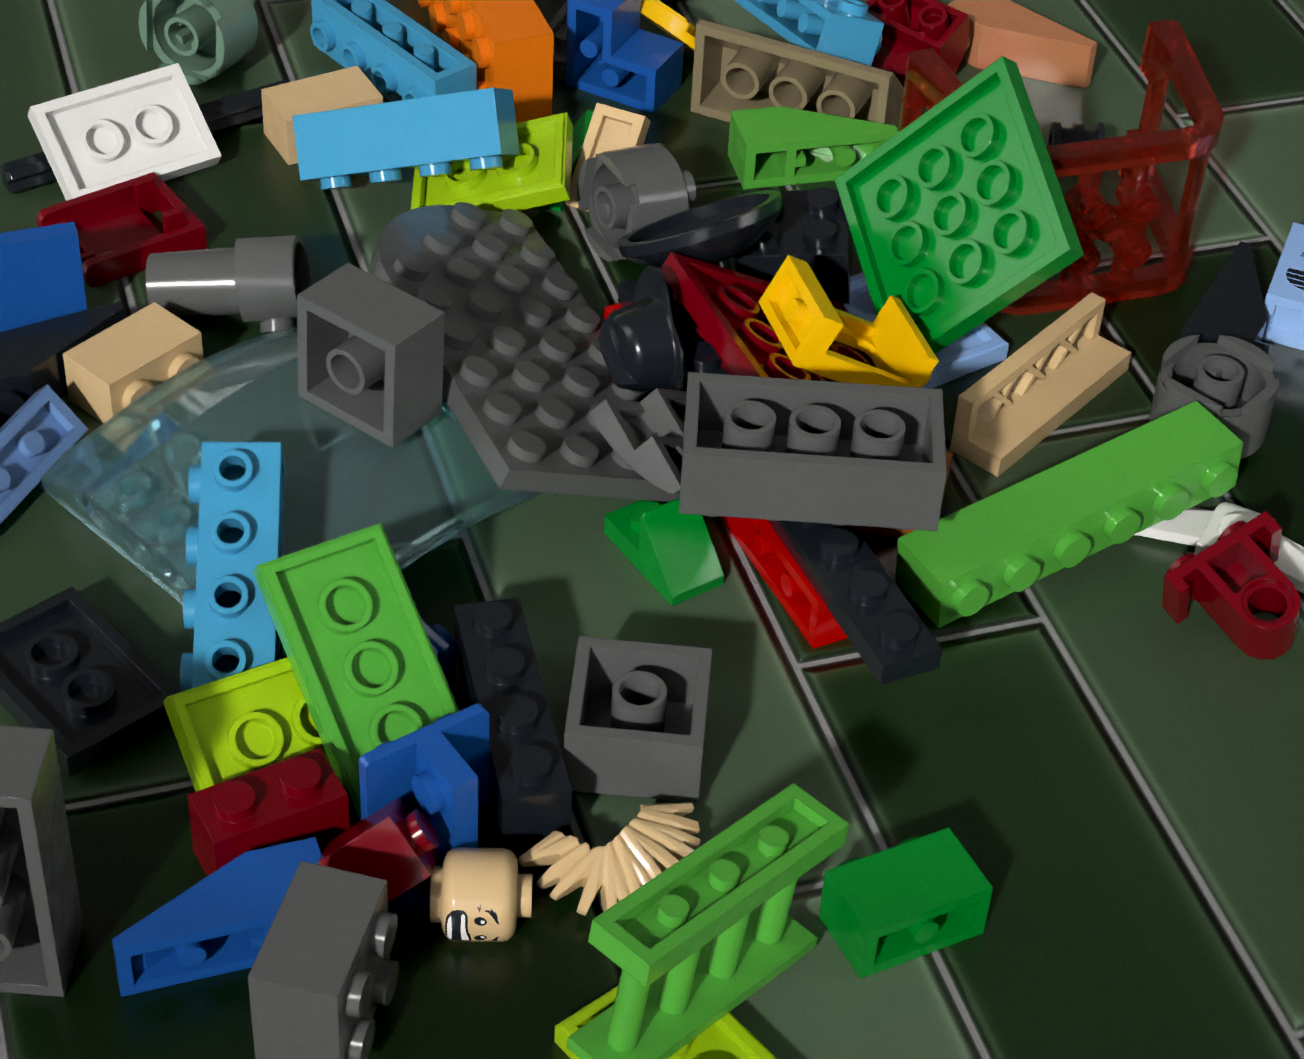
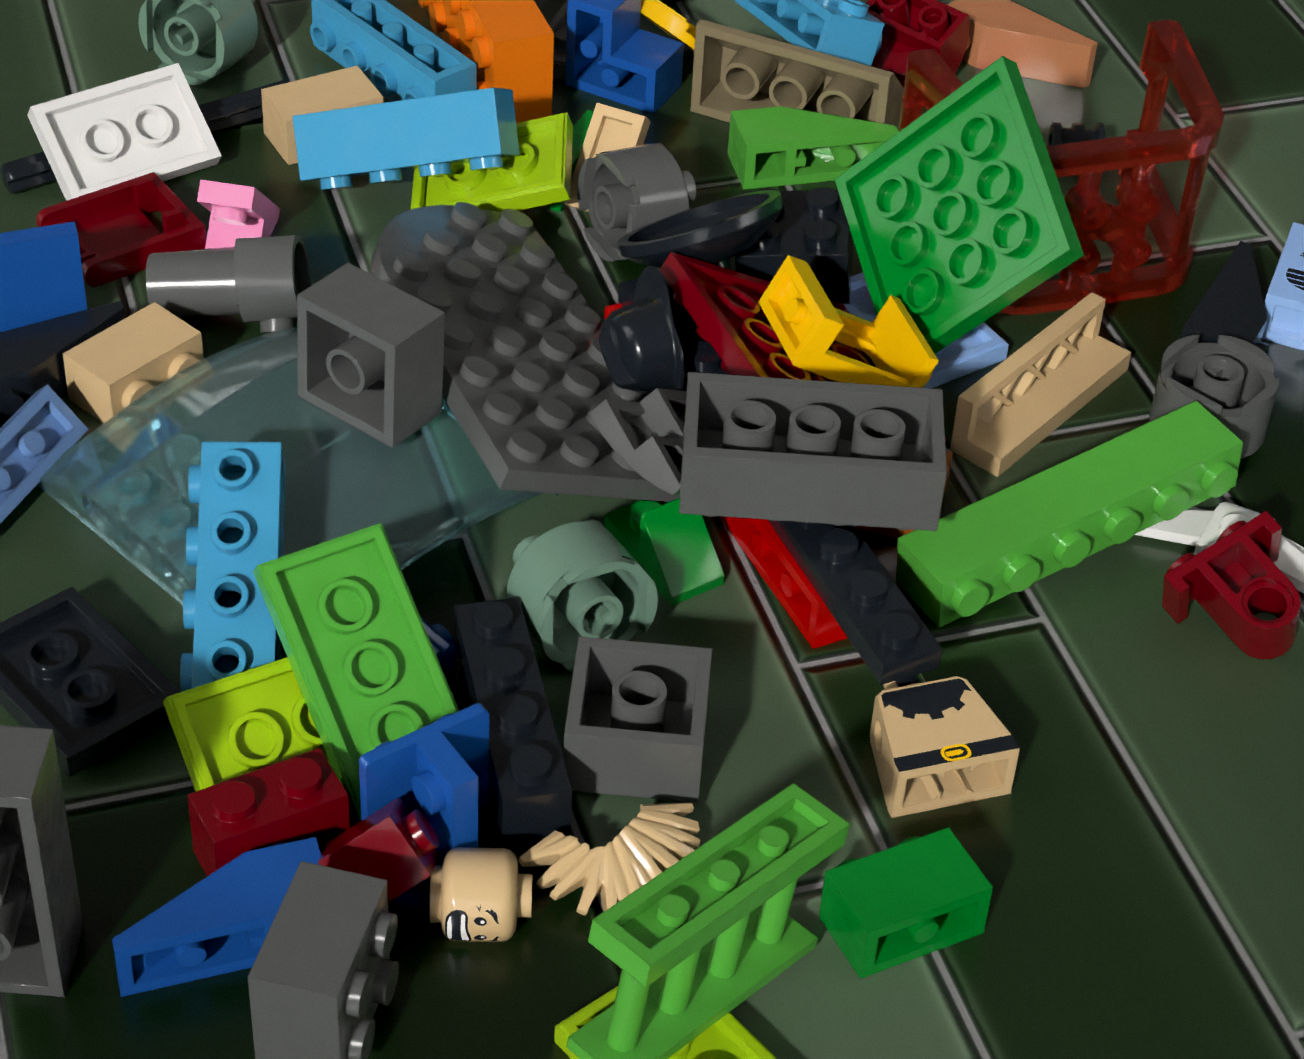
(236, 213): none -> bright pink slope
(580, 585): none -> sand green brick
(939, 745): none -> tan torso

